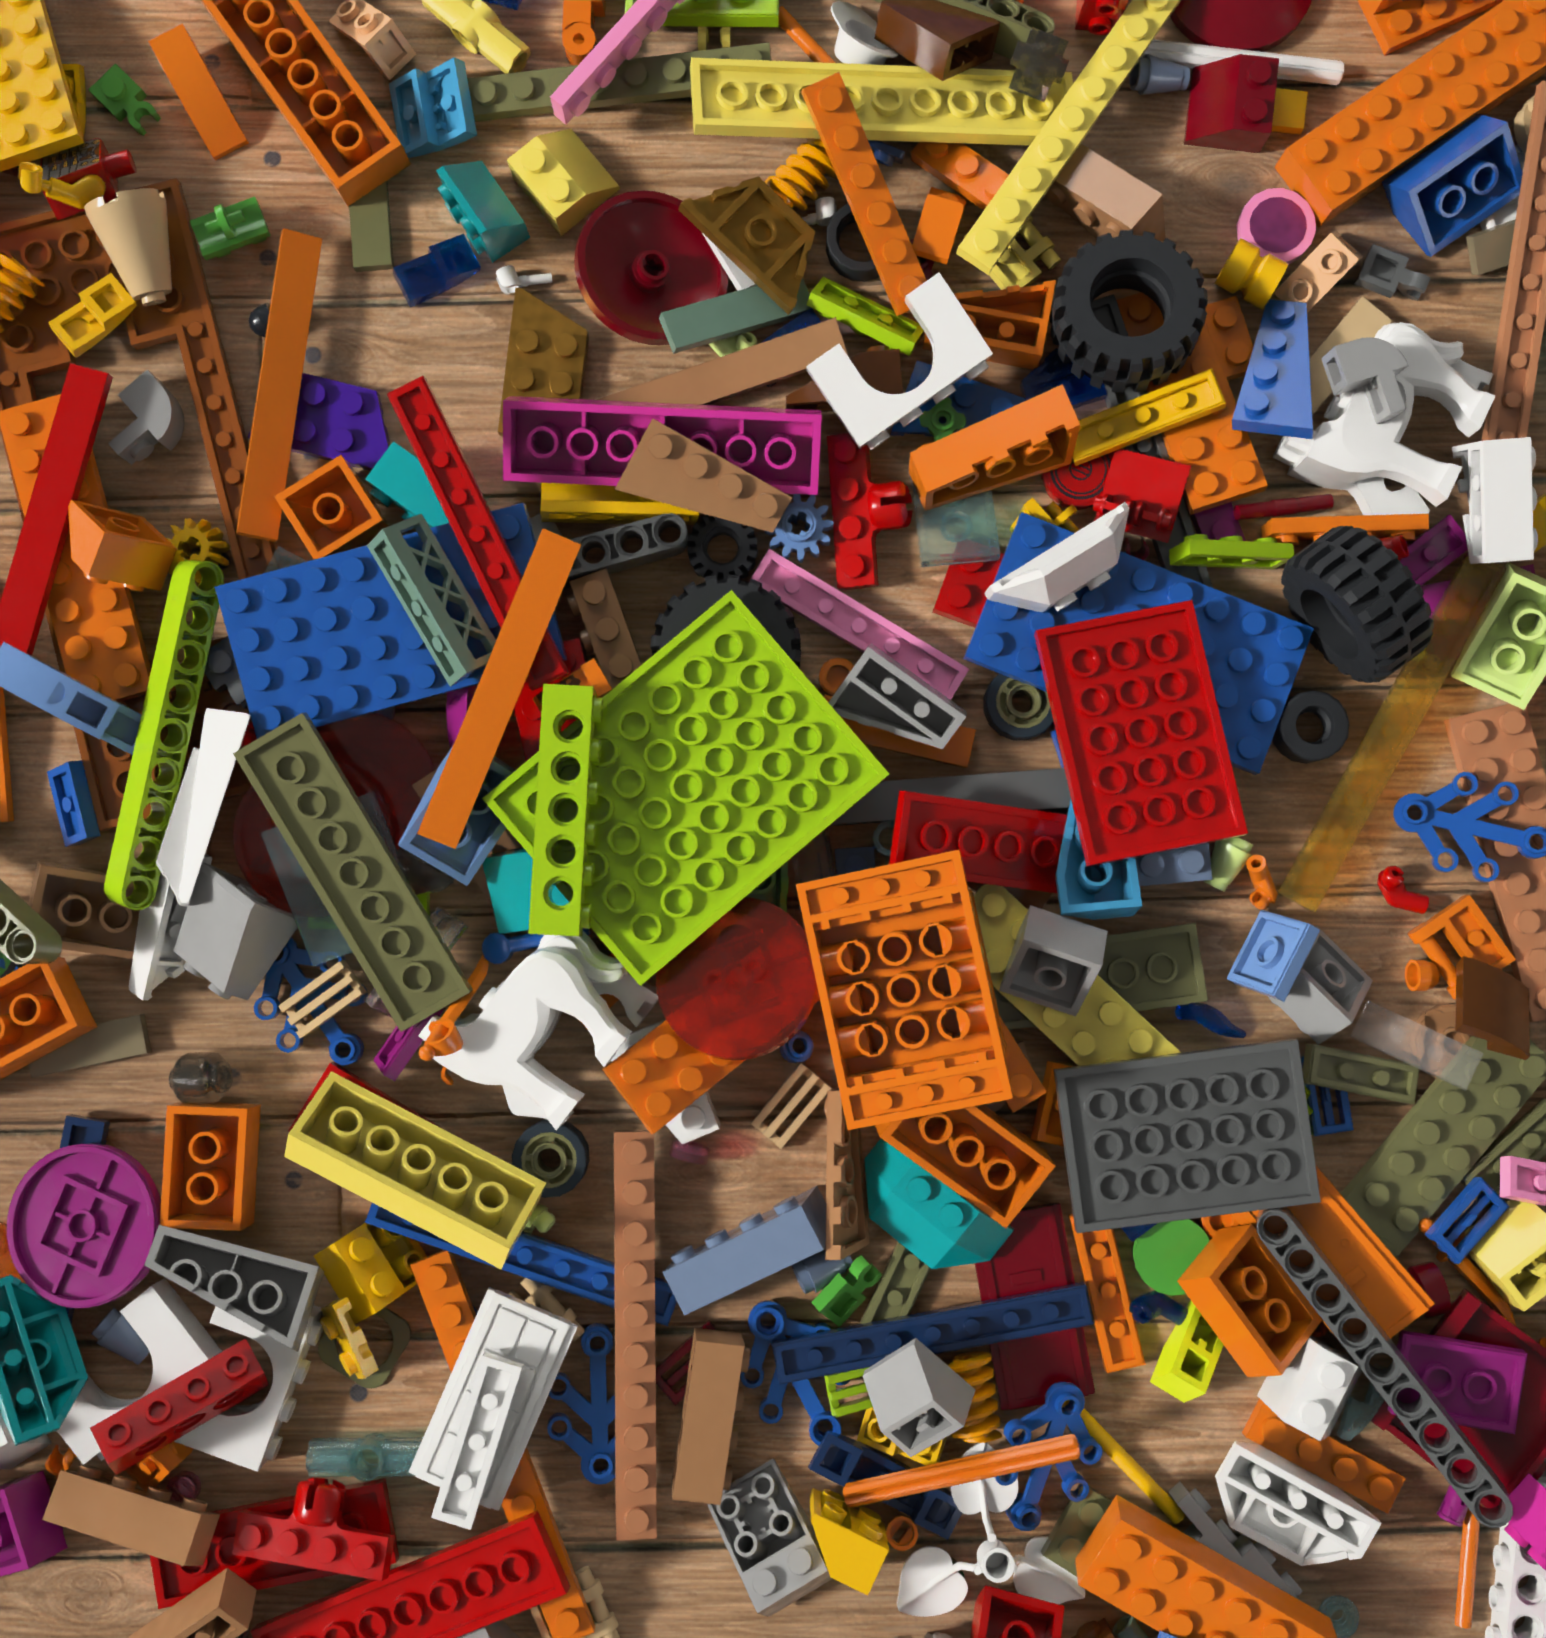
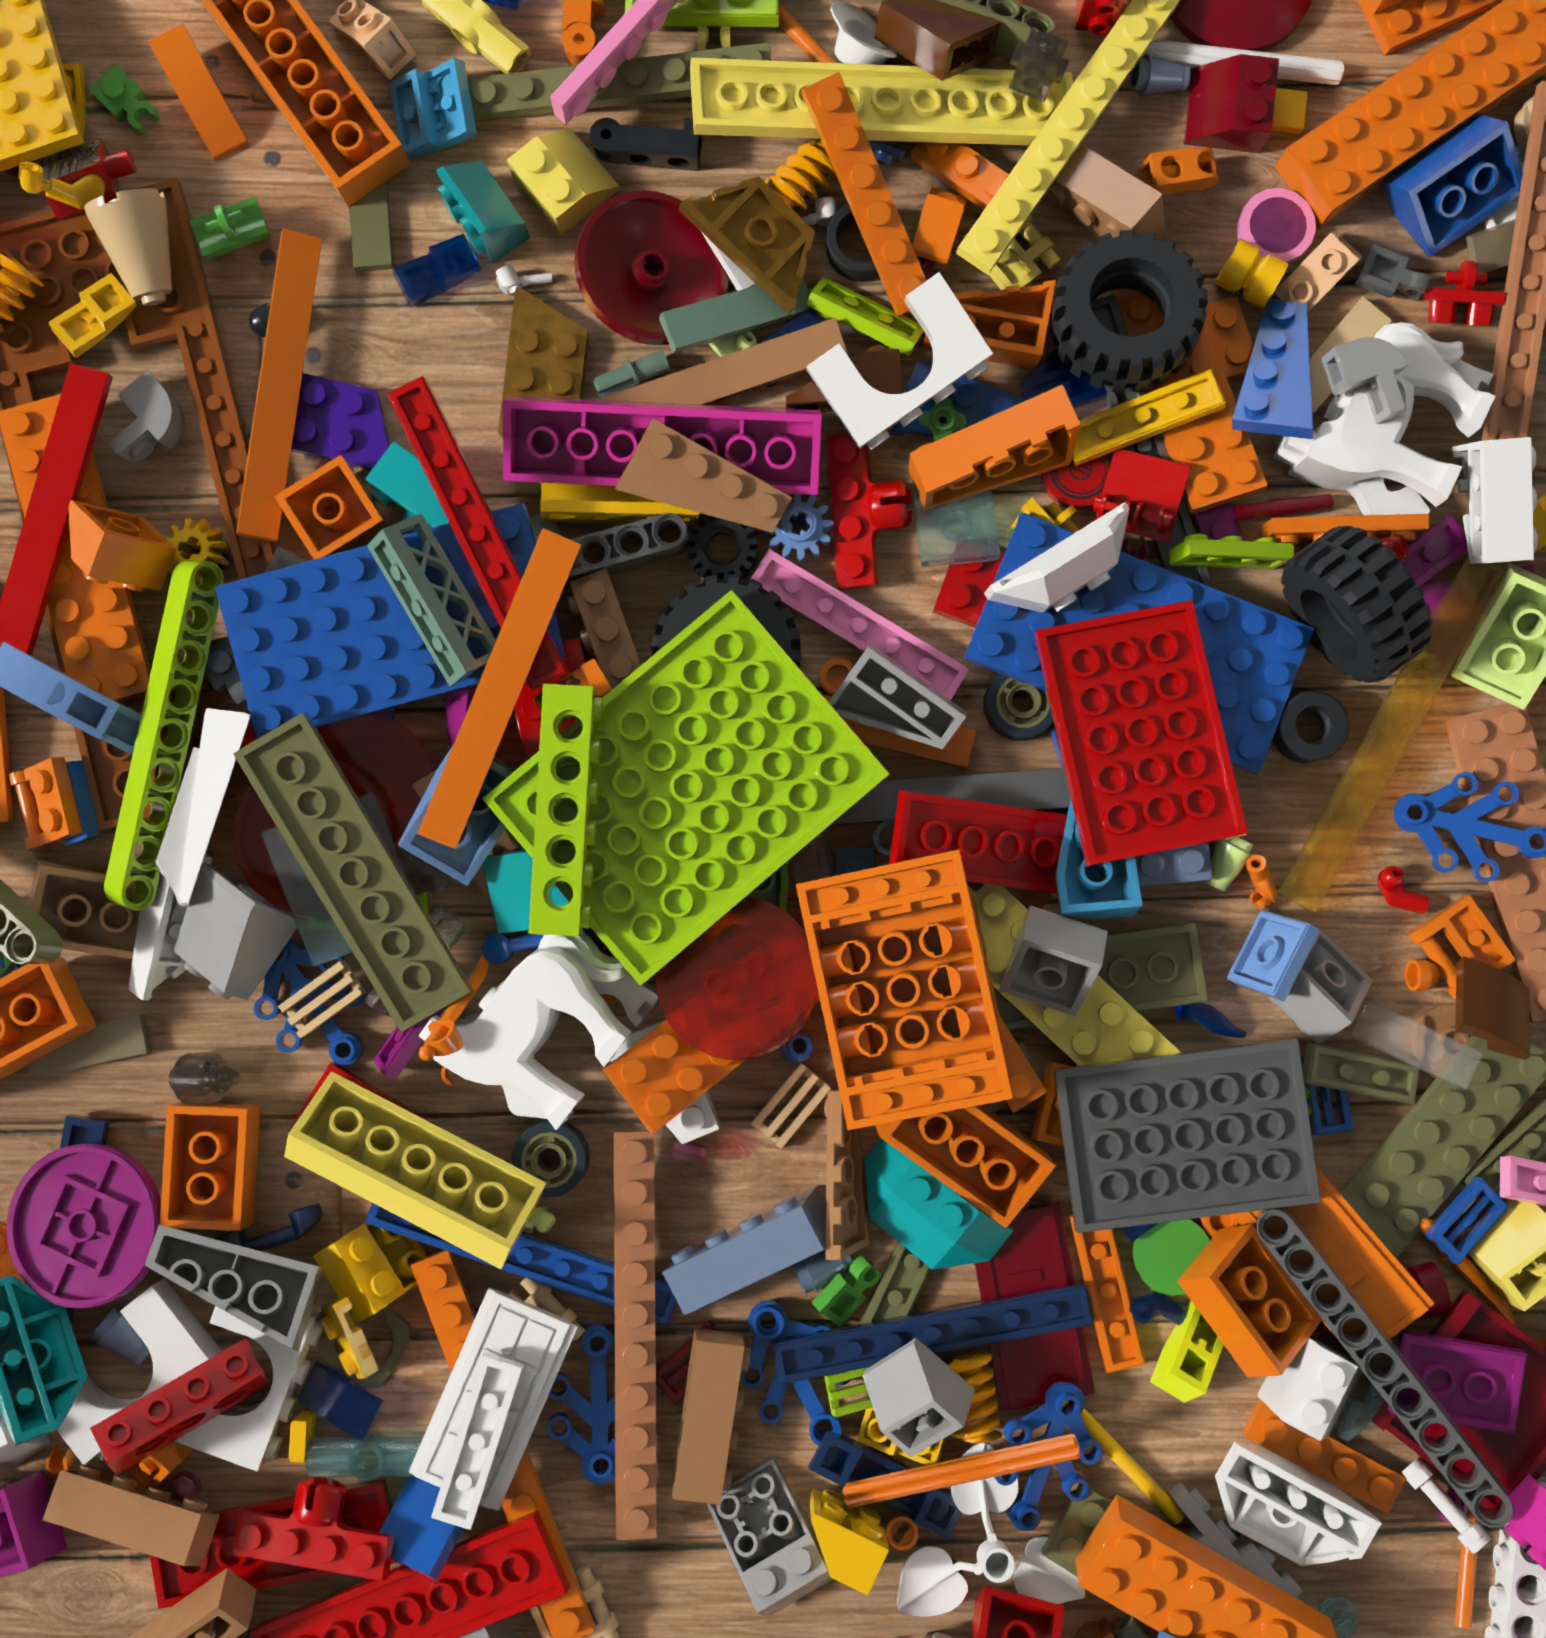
(55, 801): none -> orange plate
(301, 1223): none -> dark blue bar
(301, 1432): none -> yellow tile
(339, 1401): none -> clear blue slope
(419, 1539): none -> blue tile
(632, 374): none -> sand green axle
(647, 145): none -> black leg
(1180, 170): none -> orange leg
(1471, 1534): none -> white bar
(1480, 303): none -> red hips

